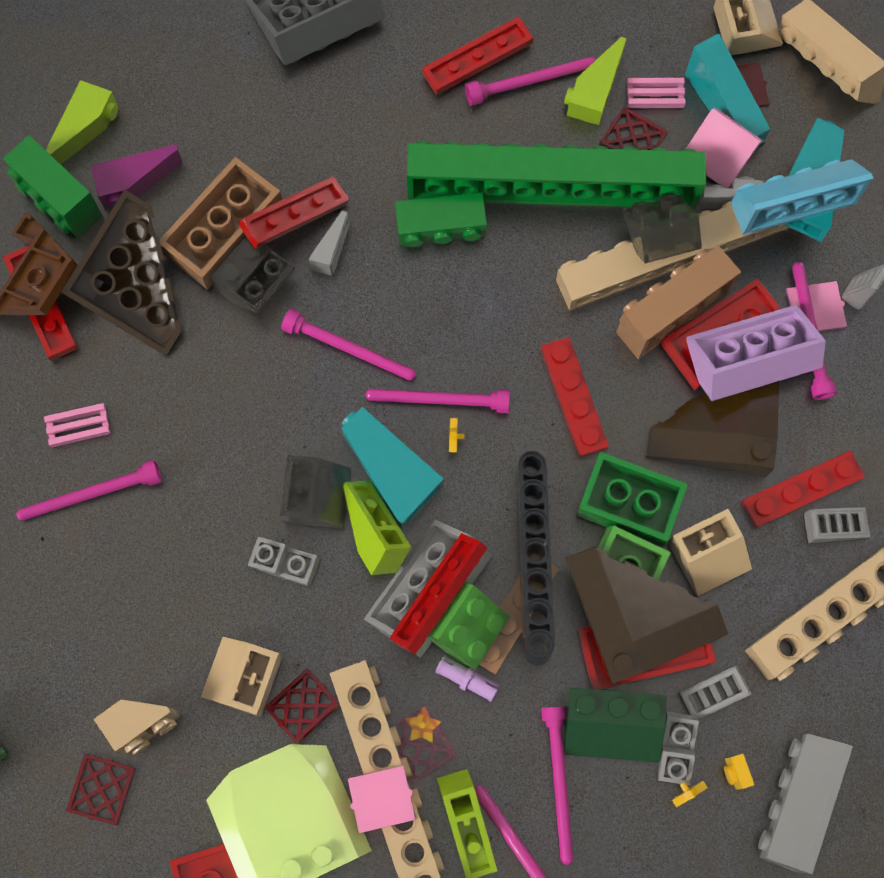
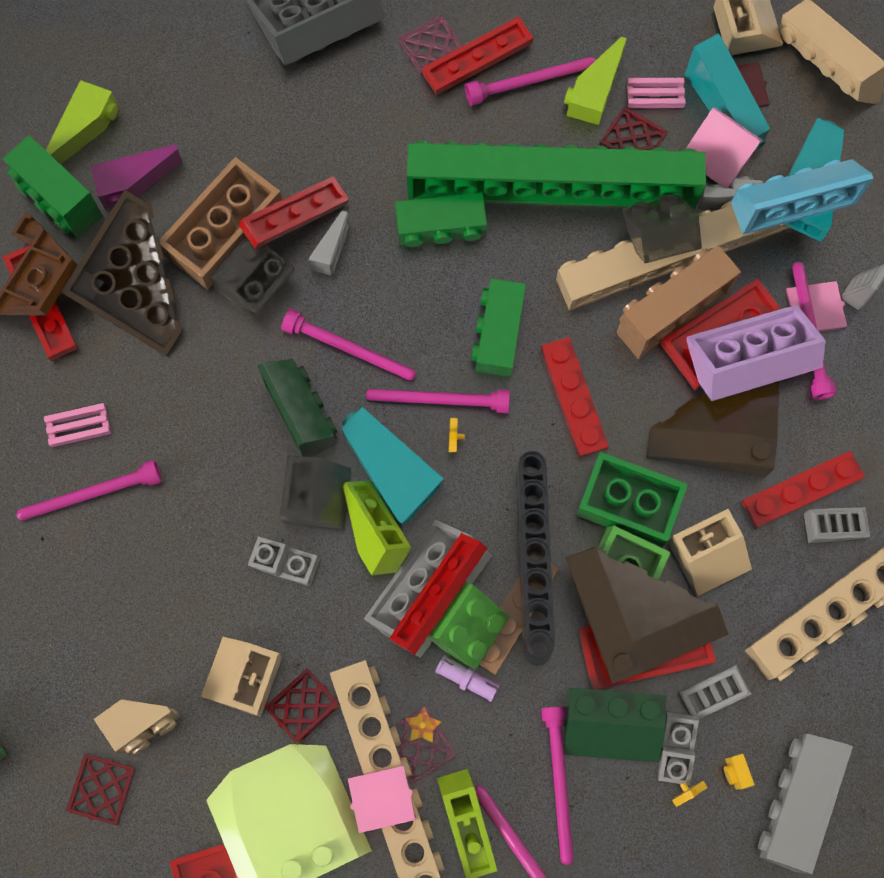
(298, 406): none -> dark green slope
(423, 29): none -> clear pink window
(498, 327): none -> green brick

